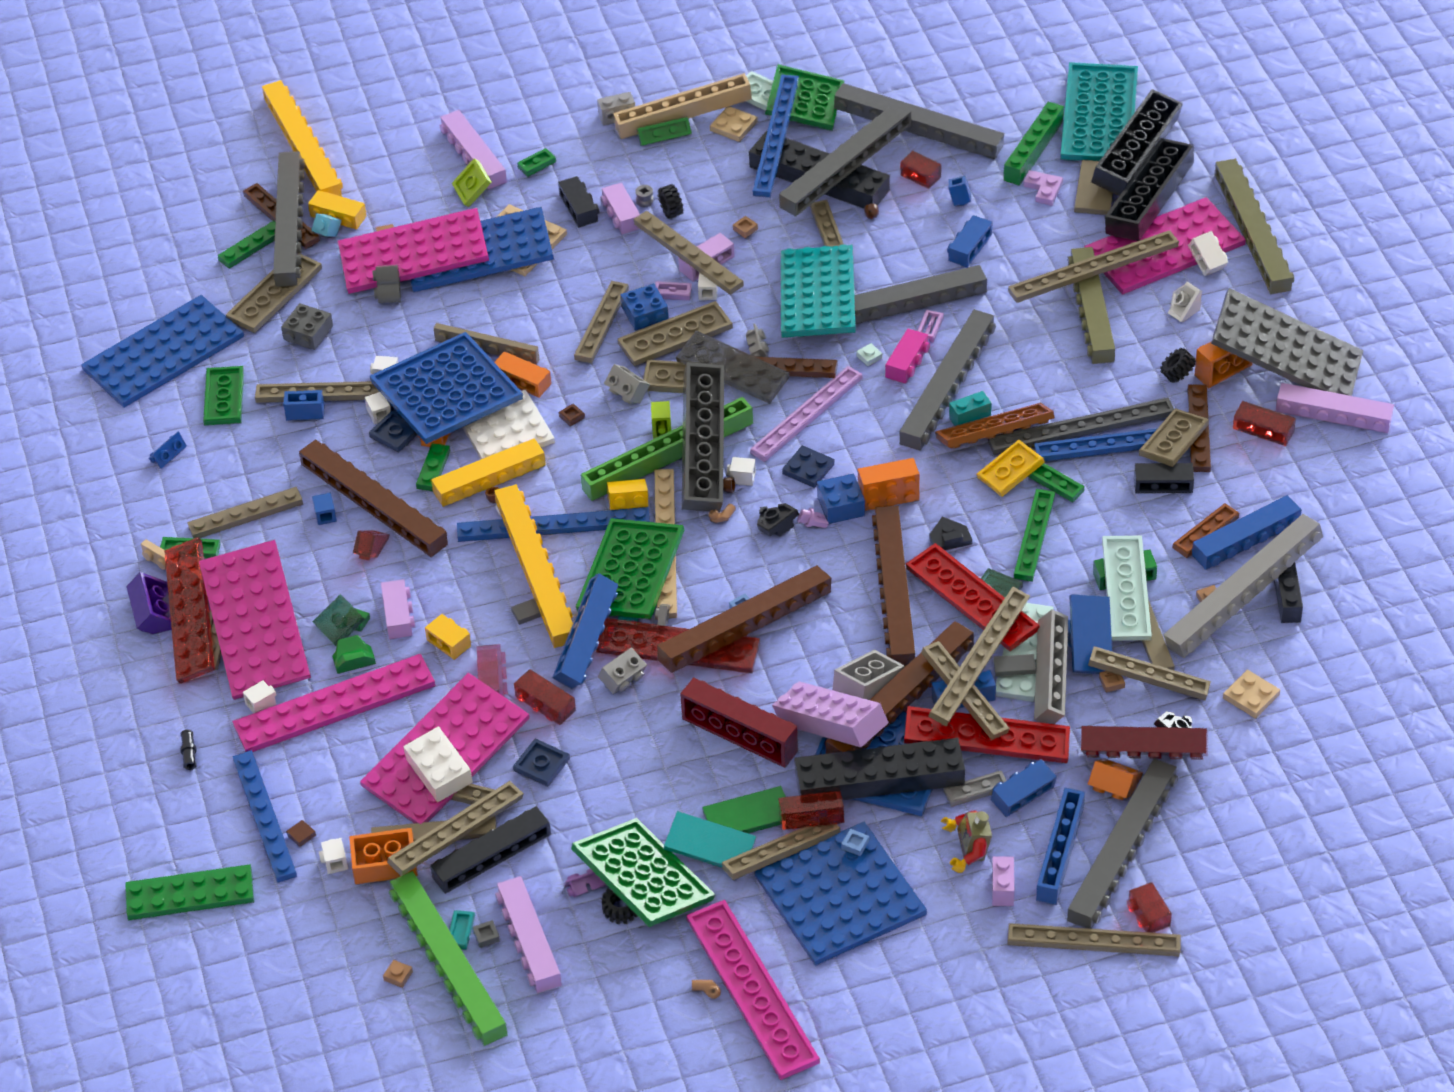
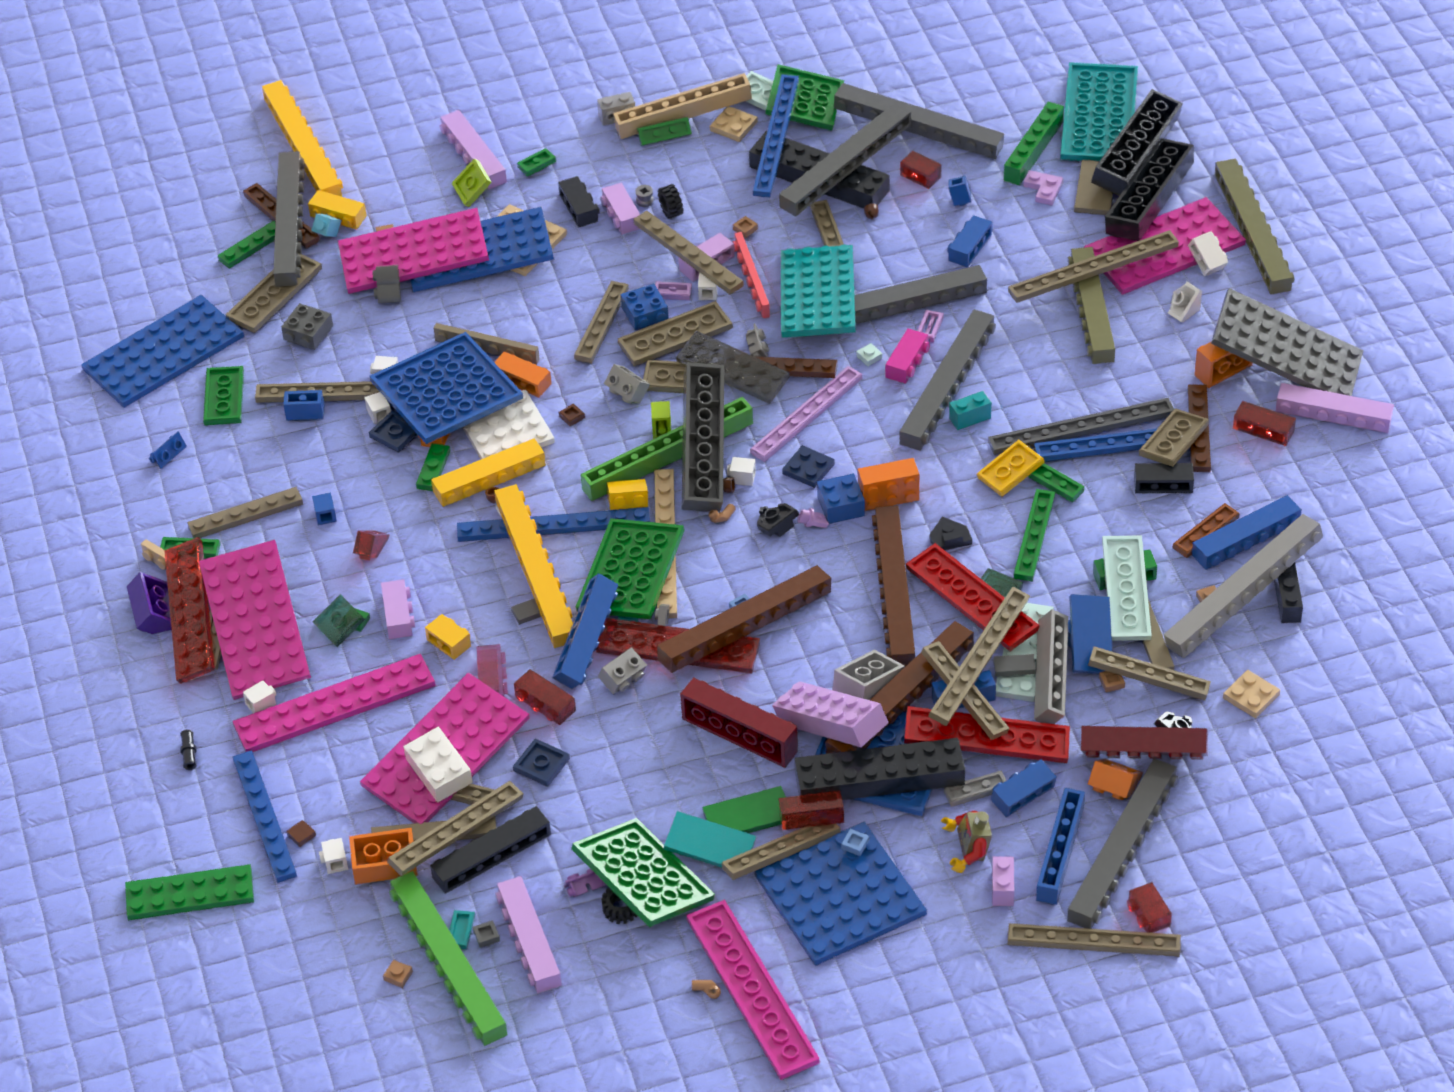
(352, 654): green slope -> none
(373, 498): reddish brown brick -> none
(752, 278): none -> coral plate
(995, 424): dark orange plate -> none
(1177, 365): black tyre -> none

